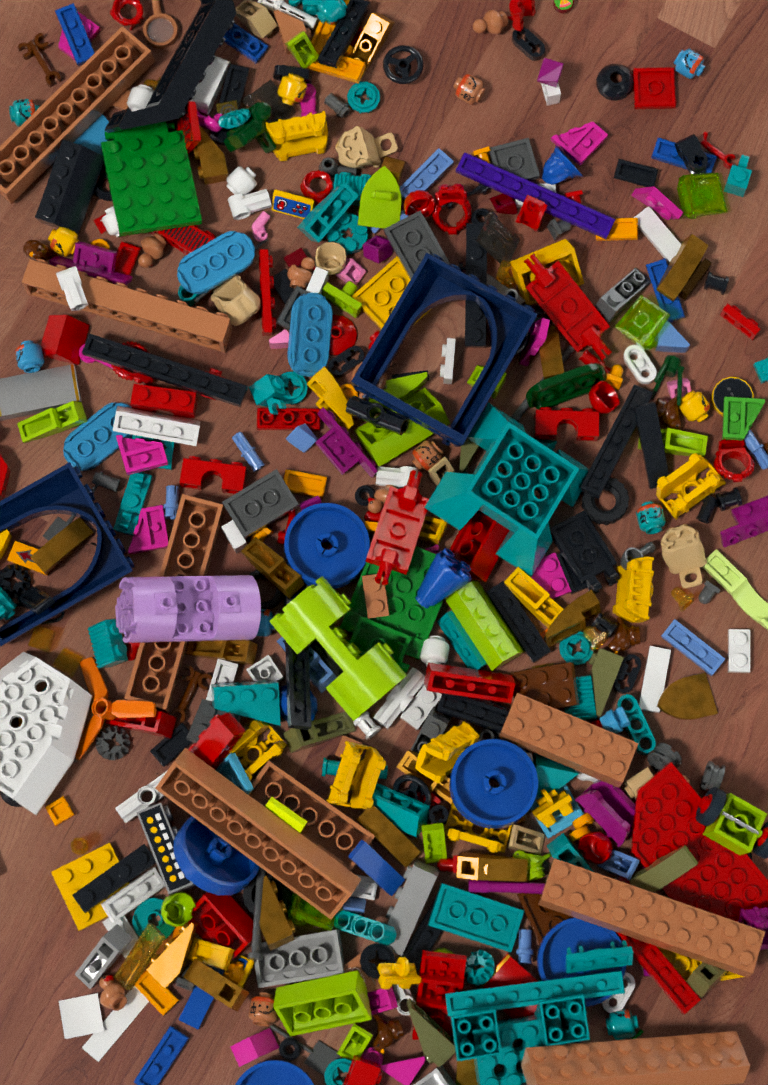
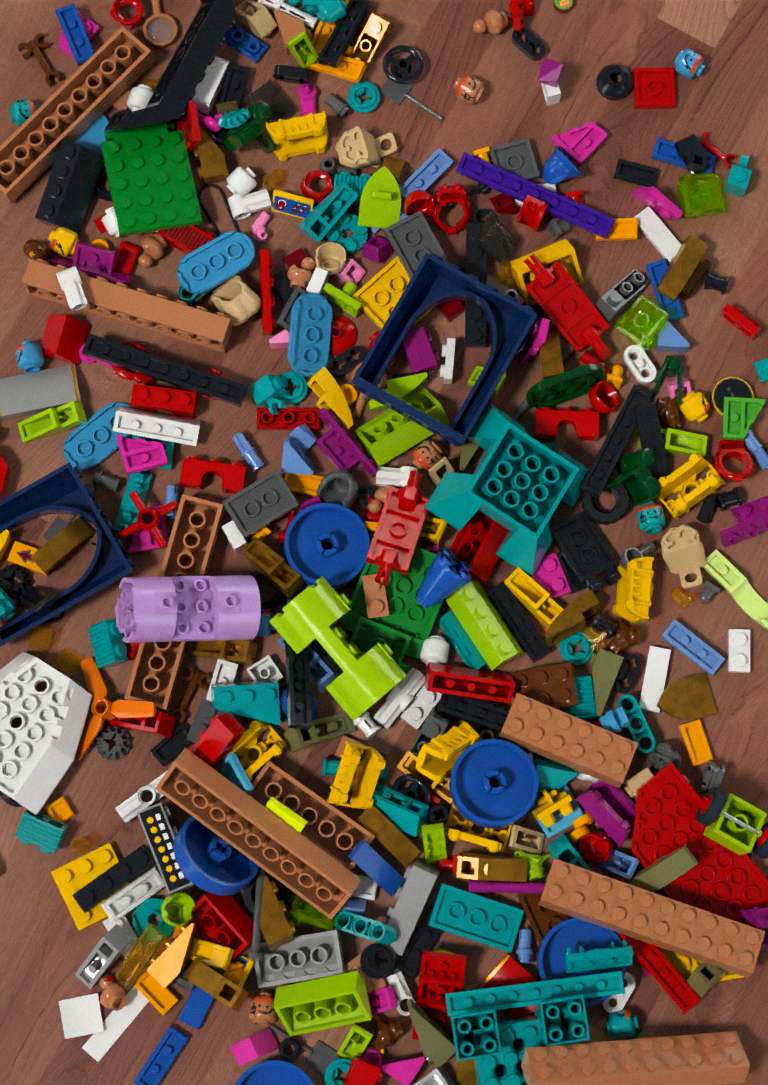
(41, 831): none -> teal brick
(153, 527): none -> red bar
(226, 203): none -> black piece
(272, 182): none -> clear yellow piece
(292, 89): yellow head -> none
(295, 460): none -> medium blue slope
(338, 488): none -> dark grey piece
(388, 419): black piece -> none
(398, 92): none -> dark grey piece
(398, 973): yellow hips -> none
(419, 352): none -> magenta brick
(451, 309): none -> dark red tile
(482, 975): teal gear -> none
(637, 476): none -> dark green piece
(696, 743): none -> light orange tile

